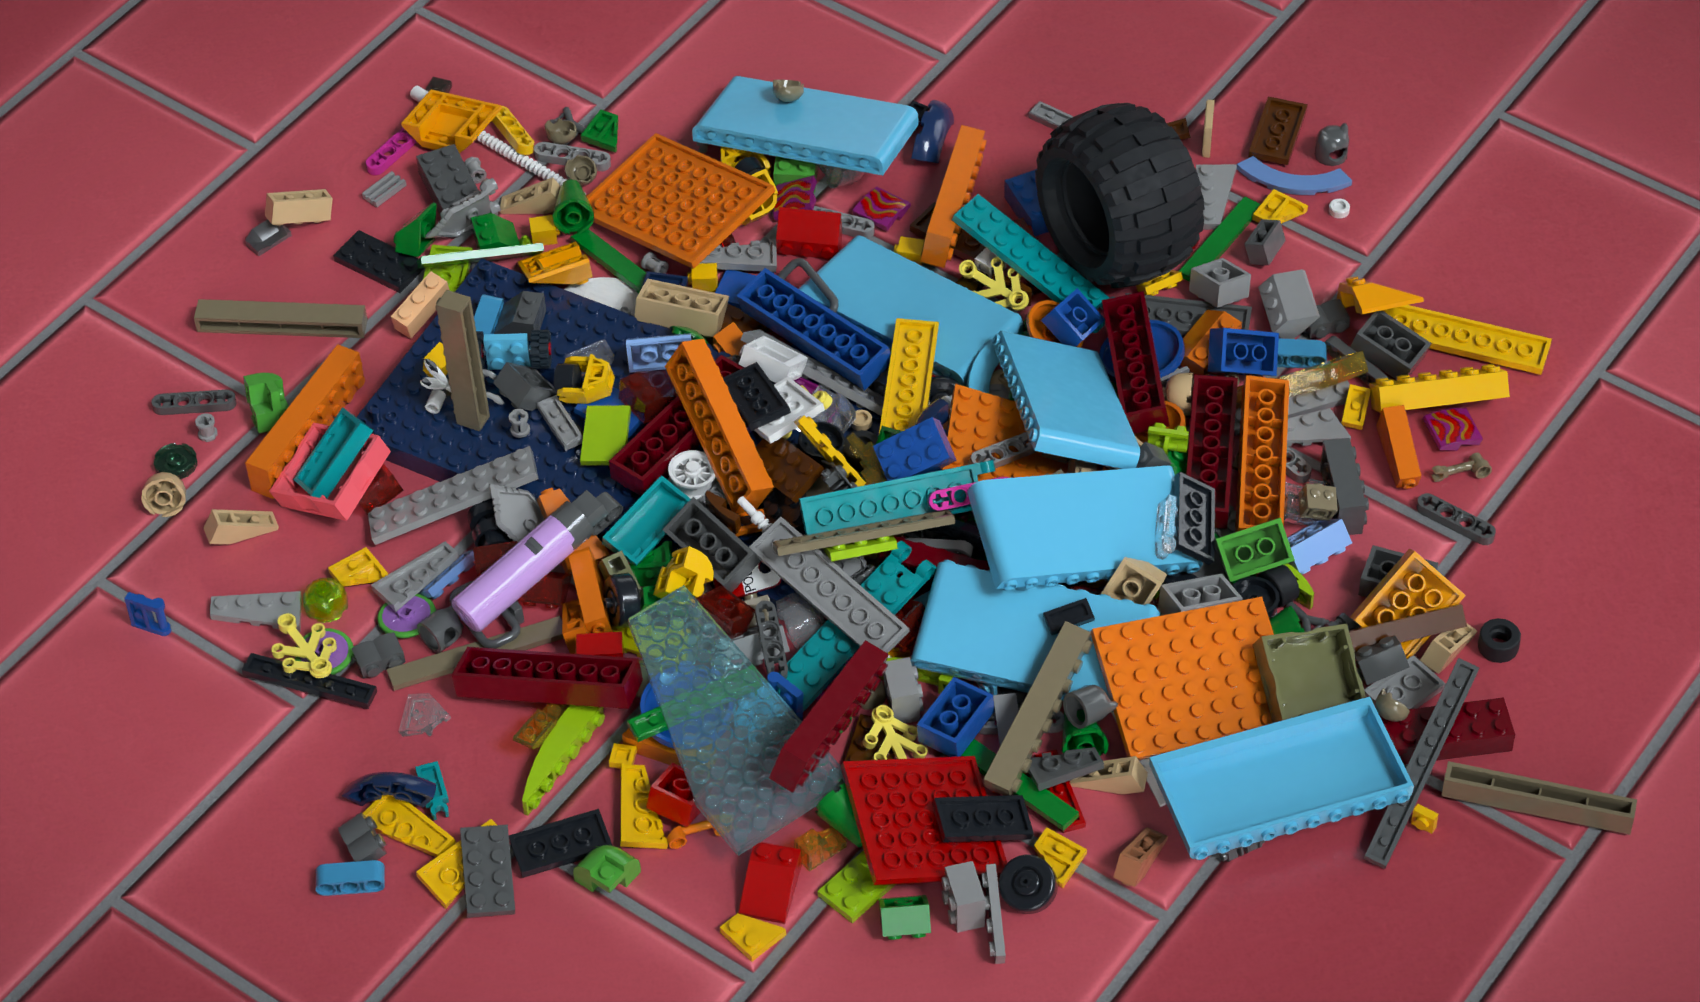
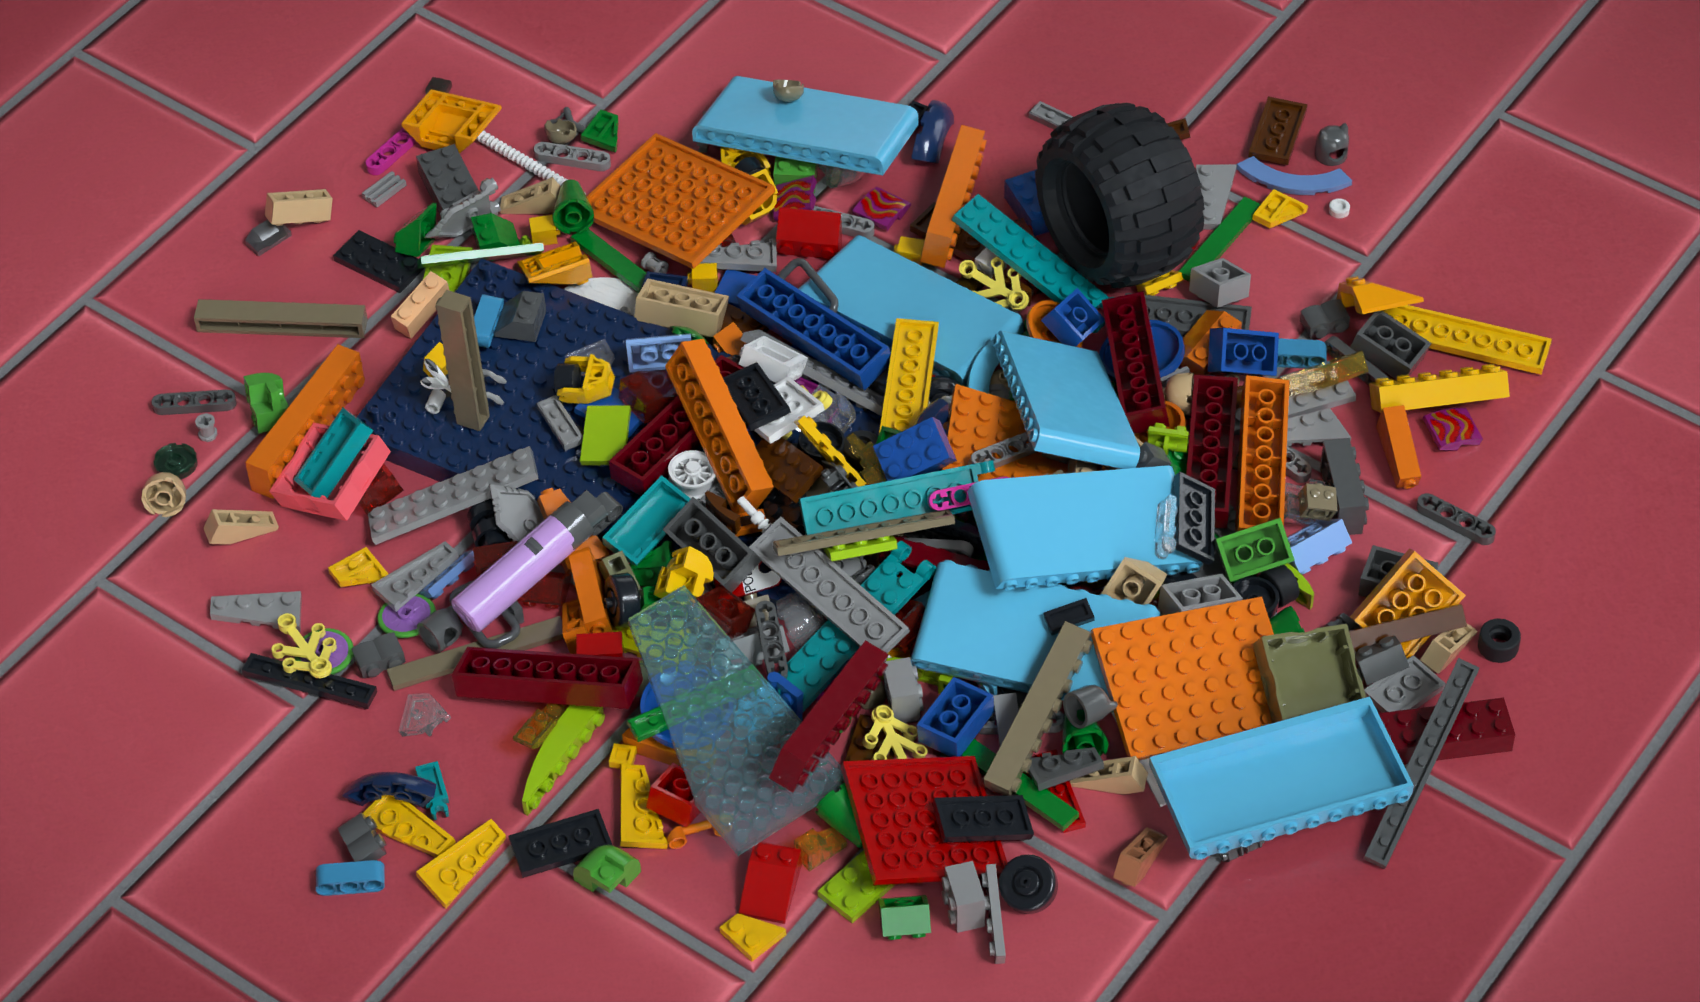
(141, 614): blue plate -> none
(325, 600): clear neon green cylinder -> none
(418, 93): white hinge -> none
(475, 170): light grey bush -> none
(487, 871): dark grey plate -> none
(513, 132): yellow beam -> none
(515, 349): medium azure plate -> none
(523, 386): dark grey slope -> none
(524, 426): light grey bush -> none
(581, 169): dark tan hair -> none
(863, 420): tan tile -> none
(1060, 854): yellow wing -> none
(1208, 125): tan tile -> none
(1265, 242): dark grey brick -> none
(1289, 303): light grey slope -> none
(1308, 620): dark grey piece -> none
(1355, 407): yellow plate -> none
(1390, 708): dark tan hair -> none
(1424, 818): yellow plate -> none
(1476, 464): dark tan brick -> none
(1539, 797): dark tan brick -> none

